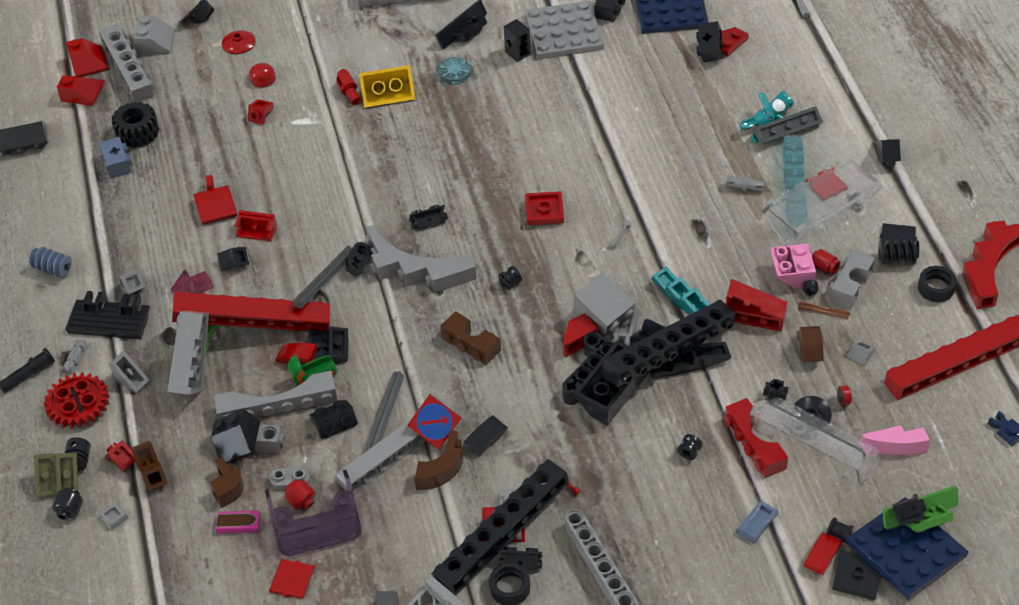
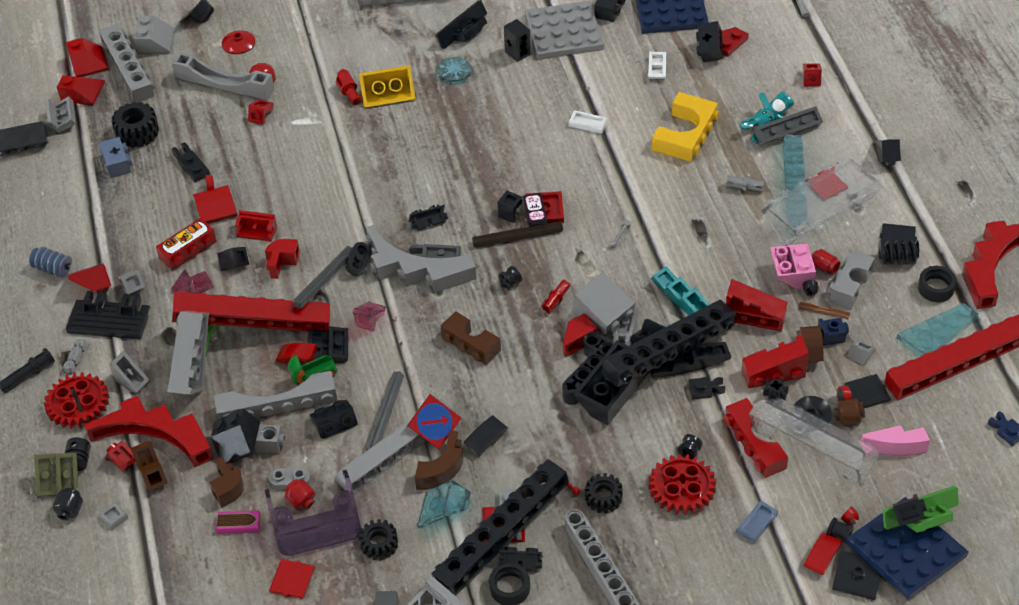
(60, 115): none -> light grey bracket
(92, 278): none -> red slope
(133, 419): none -> red arch
(186, 244): none -> brick
(191, 163): none -> black hinge
(253, 84): none -> light grey arch
(281, 253): none -> red brick
(367, 314): none -> clear pink slope
(376, 529): none -> black tyre
(435, 251): none -> dark grey hinge
(443, 502): none -> clear light blue slope
(508, 205): none -> black panel
(517, 234): none -> dark brown axle
(534, 209): none -> tile
(555, 296): none -> red axle
(587, 122): none -> white tile
(603, 503): none -> black tyre
(657, 65): none -> white slope
(682, 484): none -> red gear
(687, 144): none -> yellow arch
(703, 388): none -> black plate
(782, 363): none -> red wedge
(812, 74): none -> red bracket
(833, 331): none -> dark blue brick
(849, 516): none -> red hinge
(850, 412): none -> reddish brown head
(869, 390): none -> black piece
(938, 330): none -> clear light blue wing

